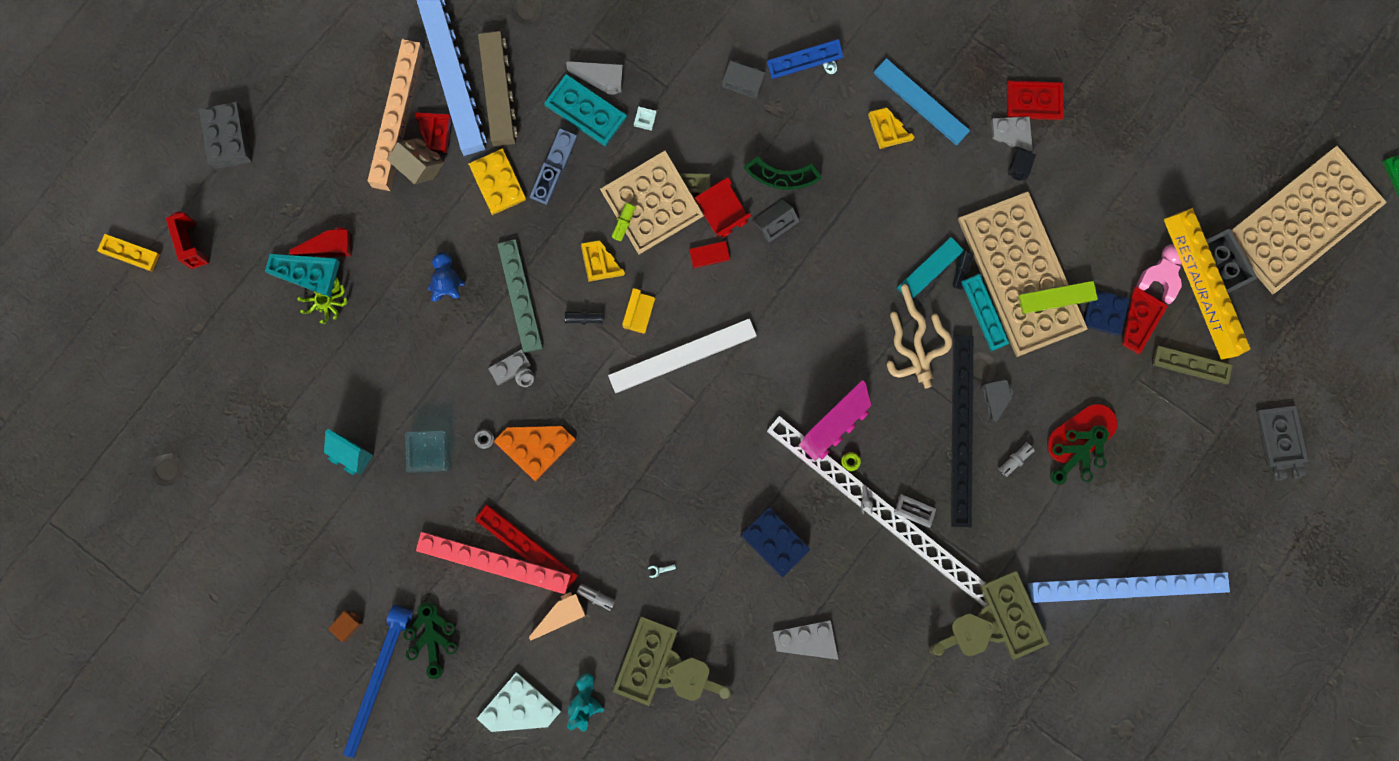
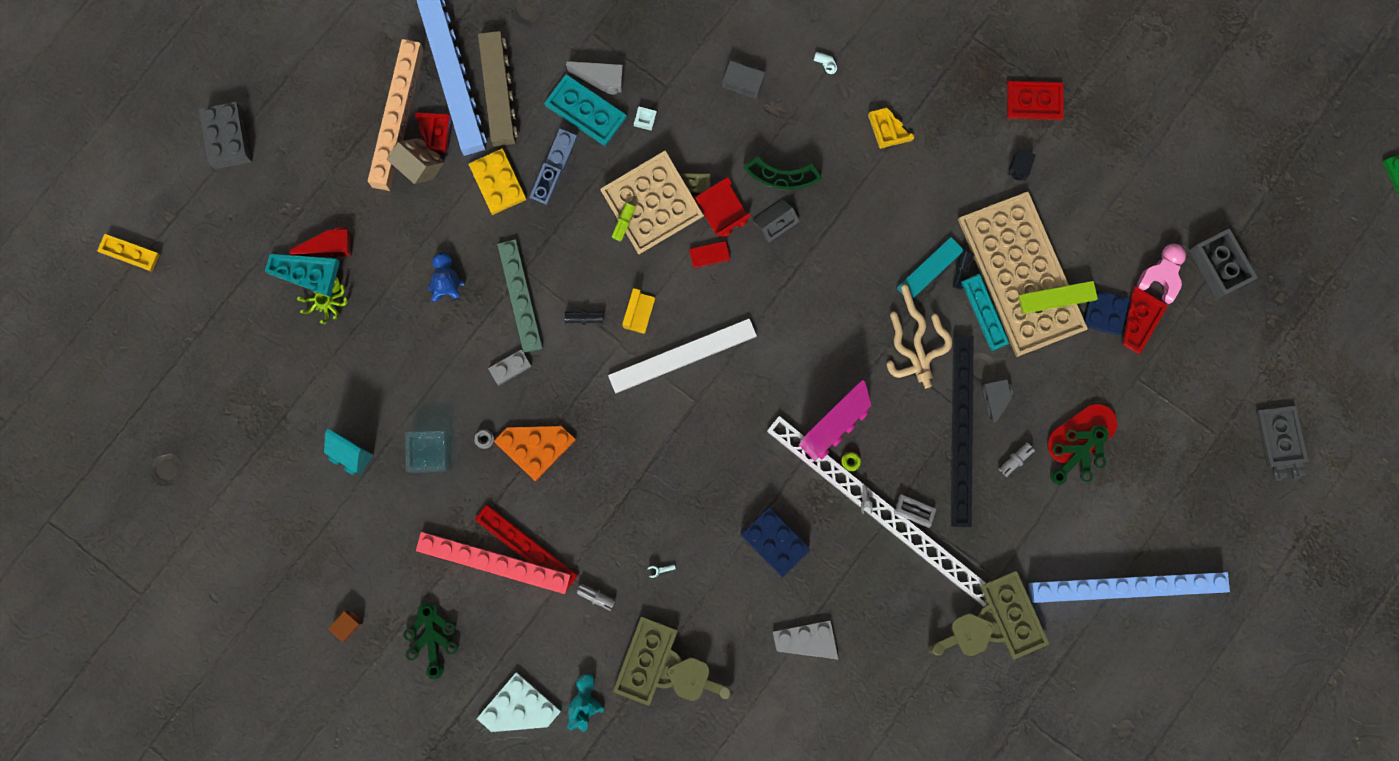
(178, 225): red panel -> none
(397, 620): blue piece -> none
(524, 377): light grey plate -> none
(563, 613): light nougat slope -> none
(599, 262): yellow wing -> none
(805, 59): blue plate -> none
(921, 102): dark azure tile -> none
(1013, 131): light grey wing -> none
(1192, 365): olive plate -> none
(1207, 284): yellow brick -> none
(1306, 219): tan plate -> none

